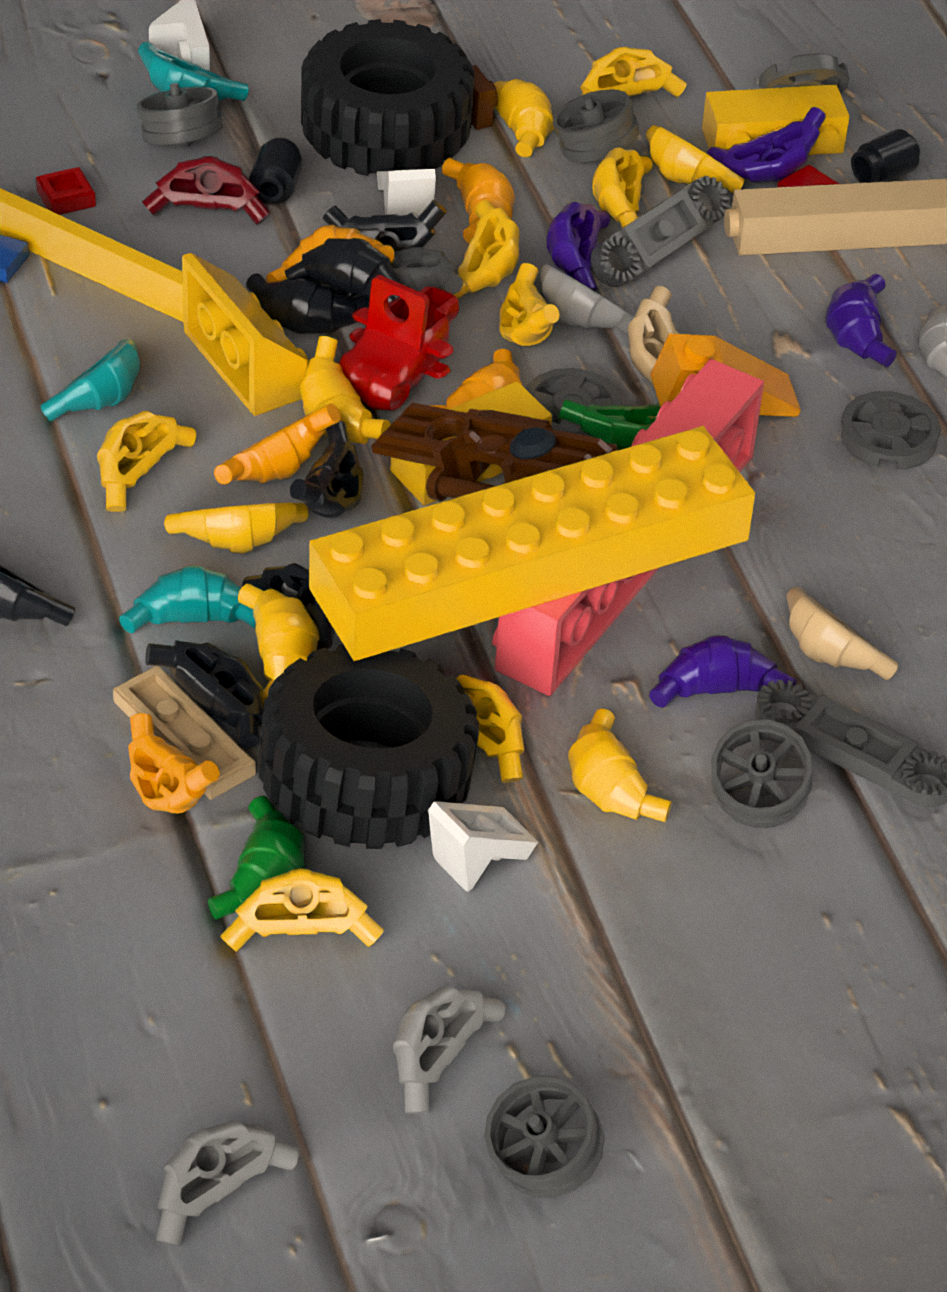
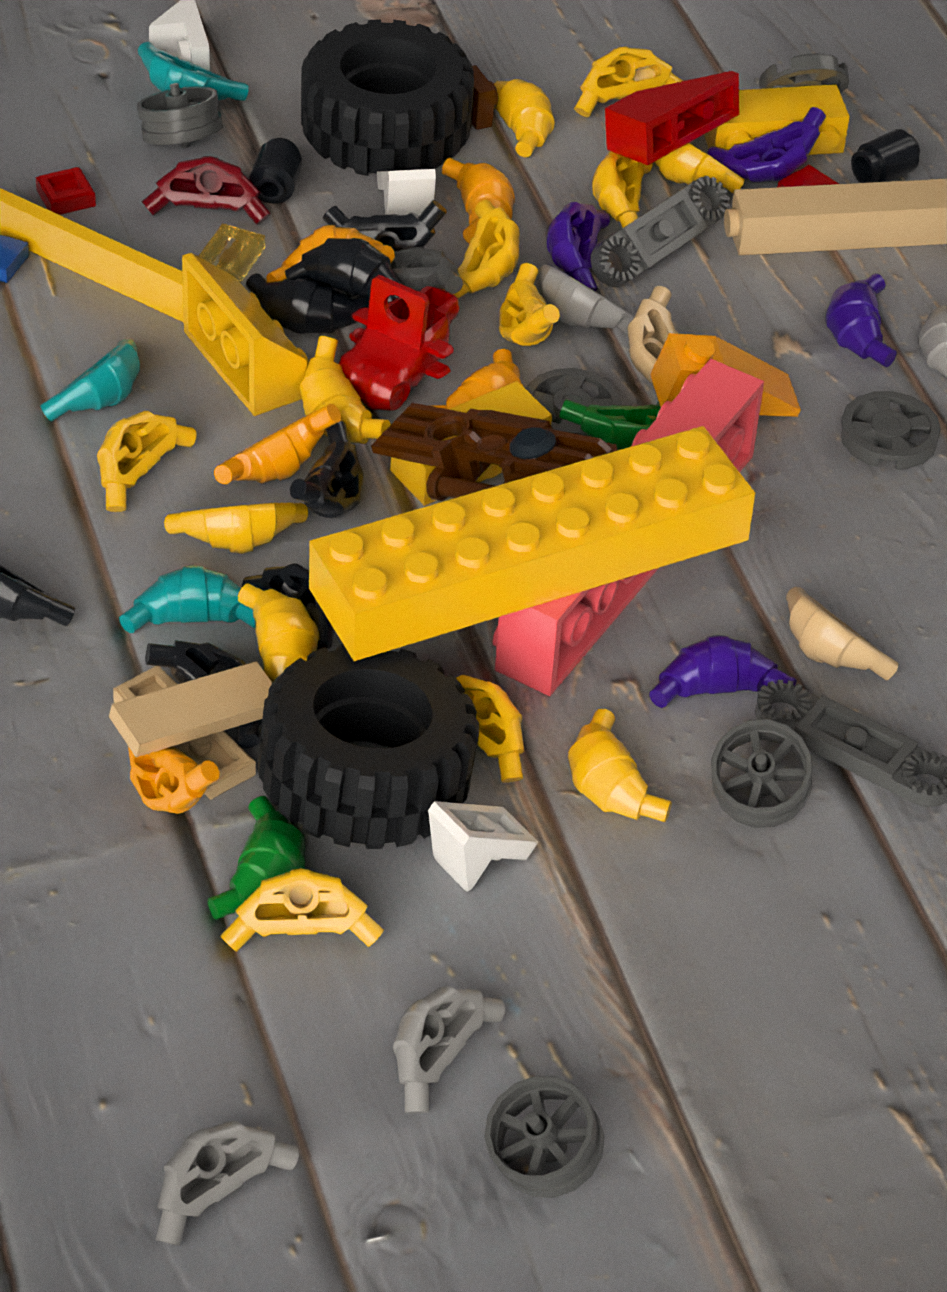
(192, 709): none -> tan tile
(240, 255): none -> clear yellow tile
(595, 125): dark grey wheel -> none
(670, 116): none -> red slope

